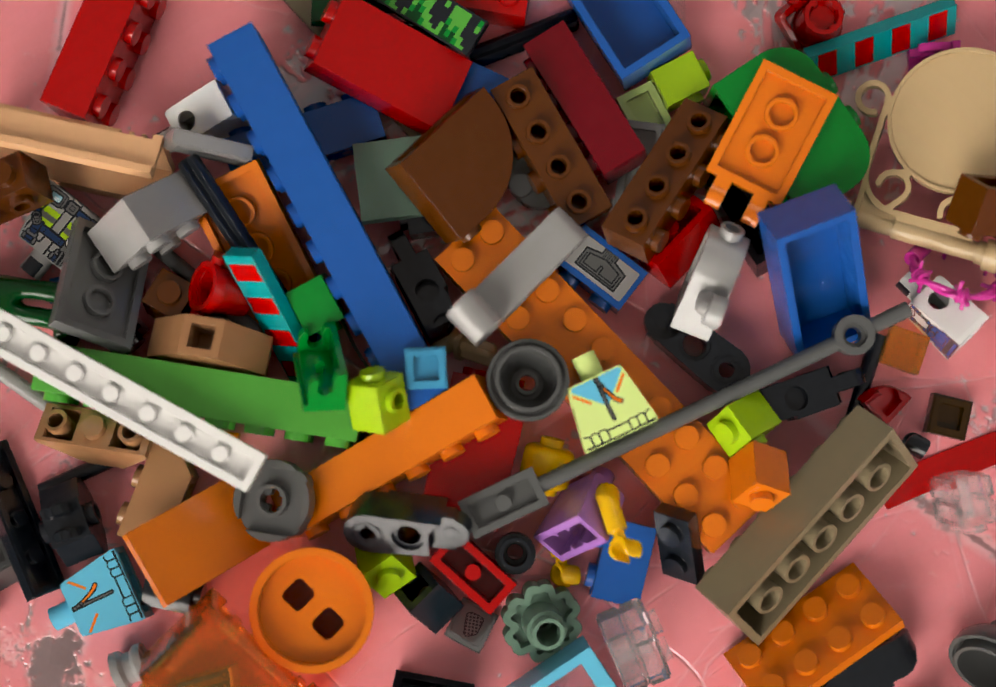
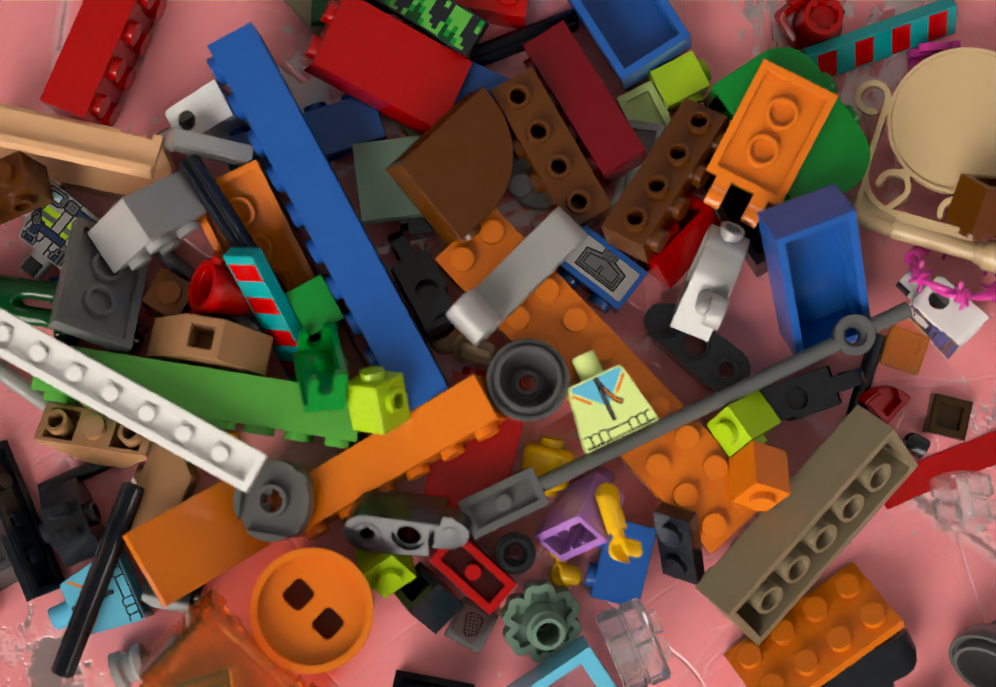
(97, 580): none -> black axle
(425, 367): dark azure tile -> none

